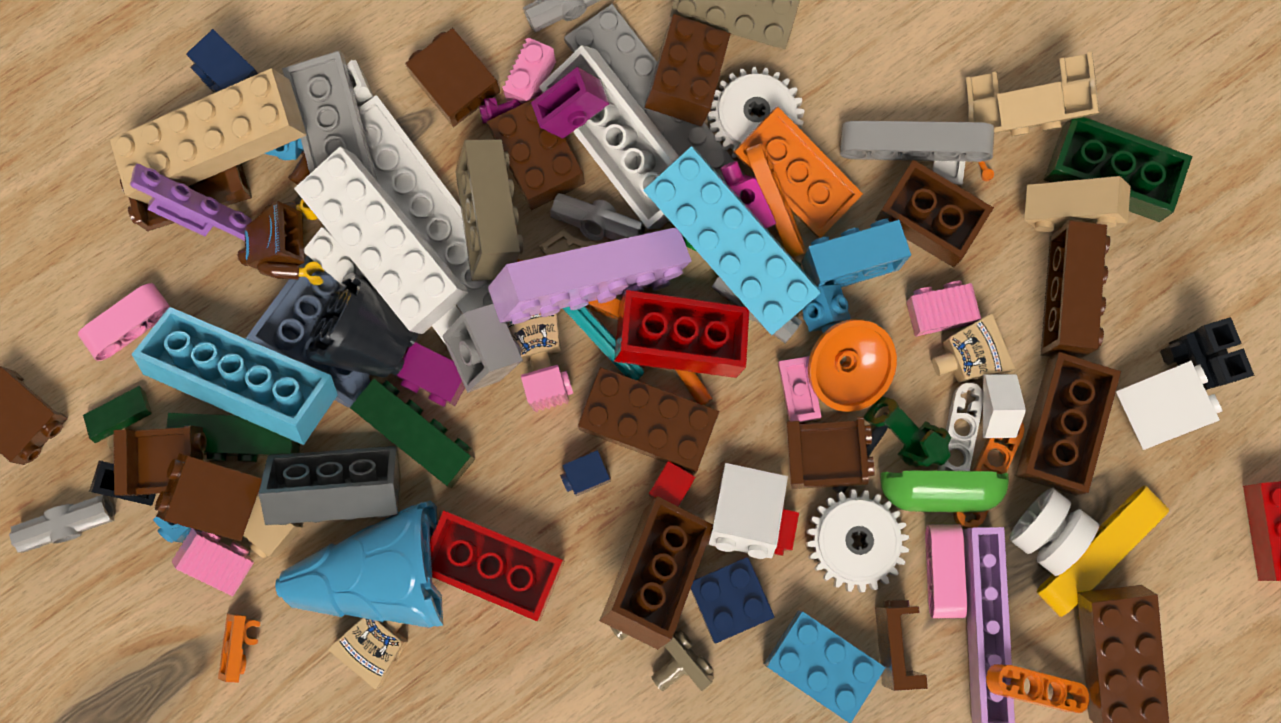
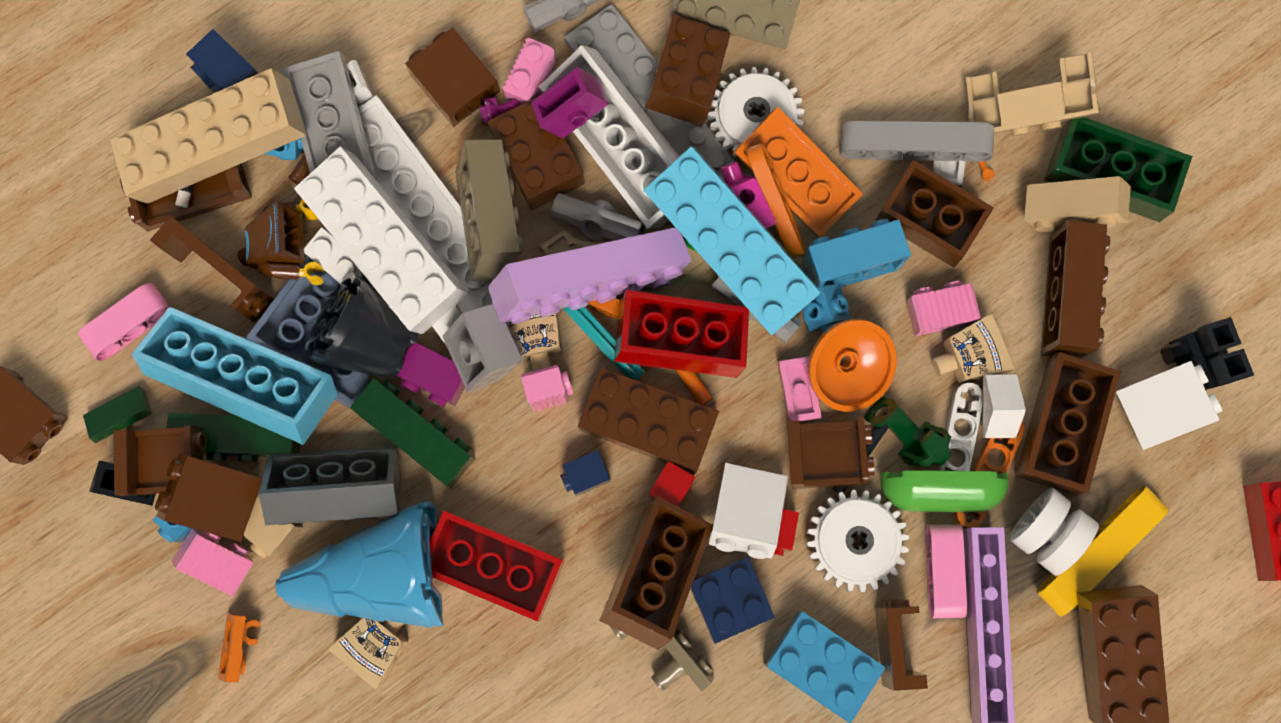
(62, 523): light grey piece -> none
(180, 242): none -> reddish brown panel
(186, 206): medium lavender bracket -> none
(1038, 688): orange beam -> none

